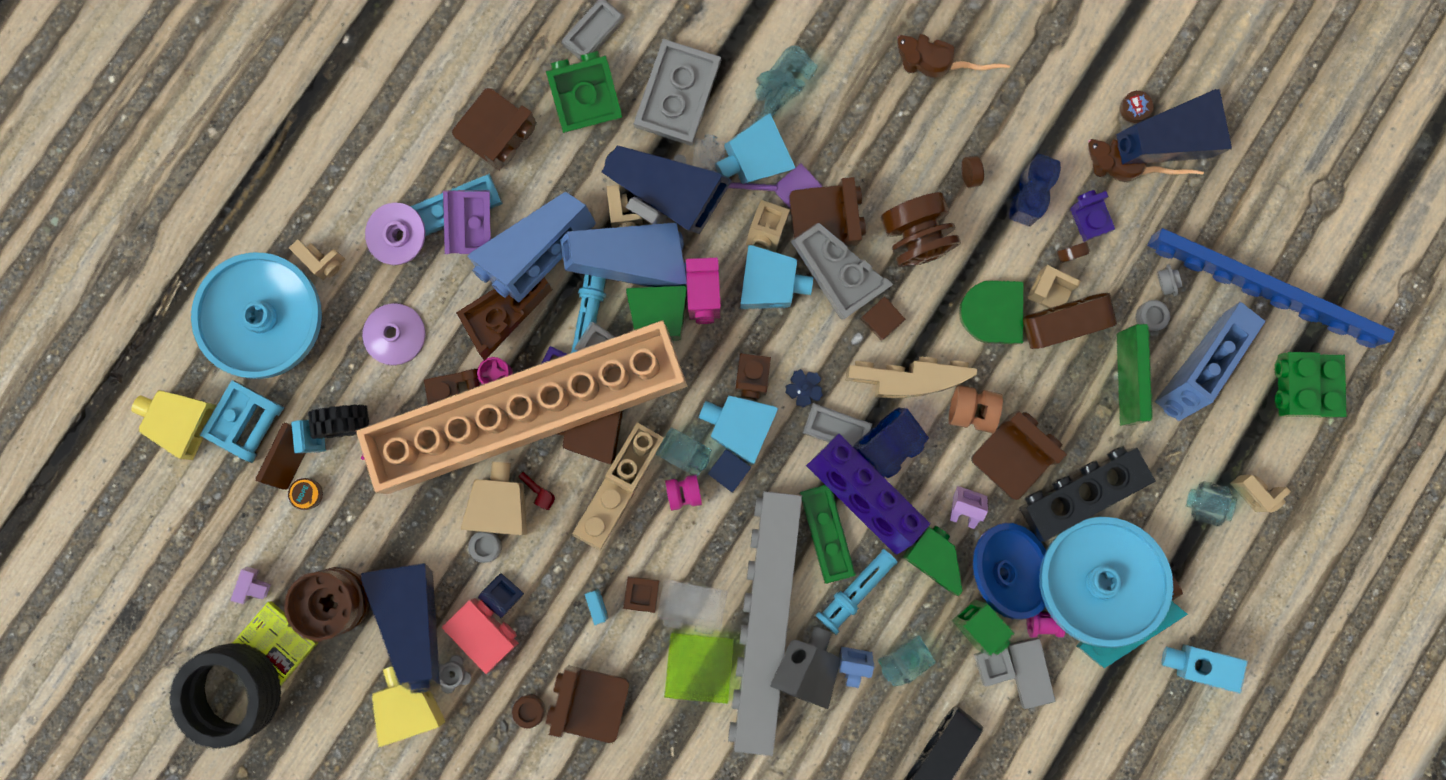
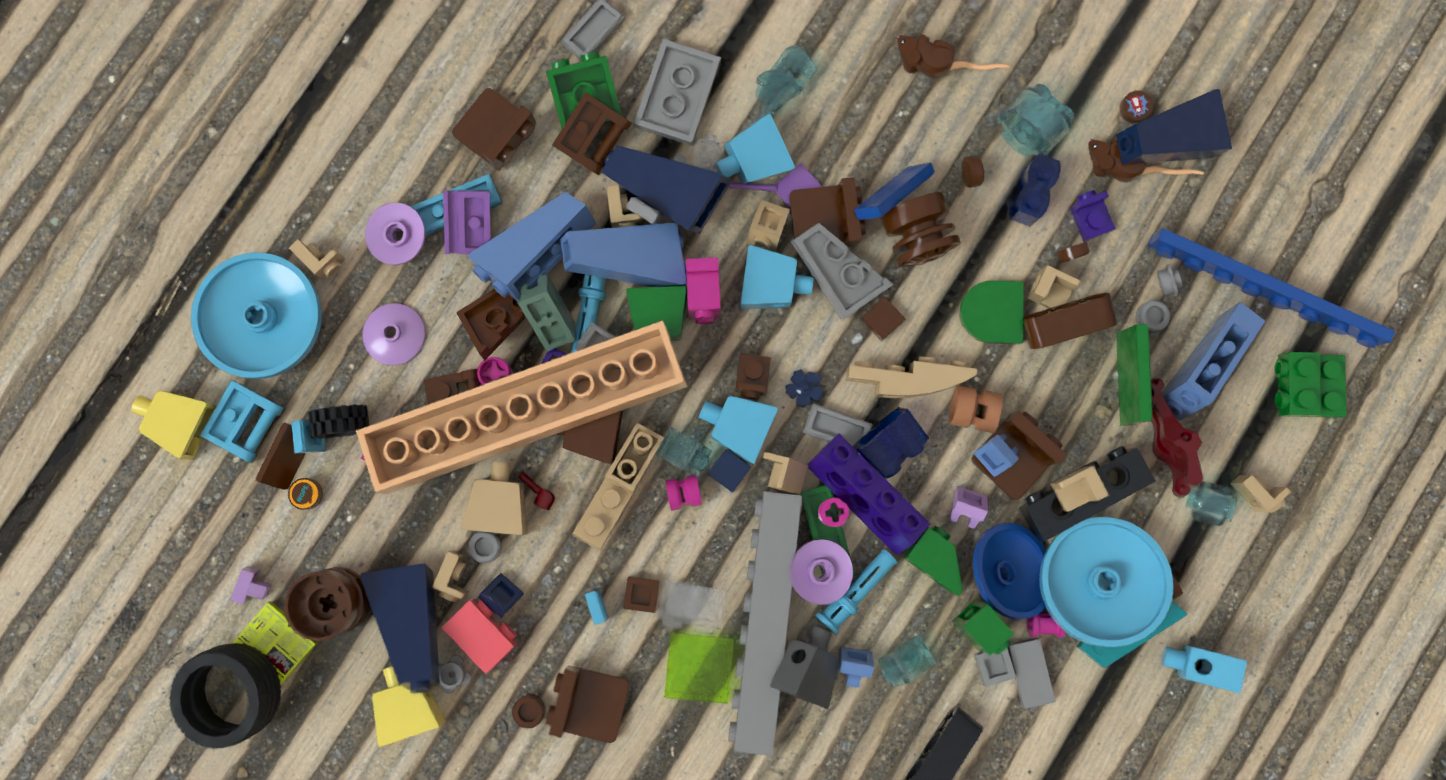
(451, 570): none -> tan bracket
(547, 313): none -> sand green hinge
(582, 129): none -> reddish brown plate
(787, 473): none -> tan panel
(836, 572): none -> lavender dish
(840, 519): none -> dark pink bush
(894, 191): none -> blue tile
(996, 455): none -> medium blue tile
(1035, 121): none -> clear light blue brick
(1079, 488): none -> tan panel
(1174, 444): none -> dark red animal

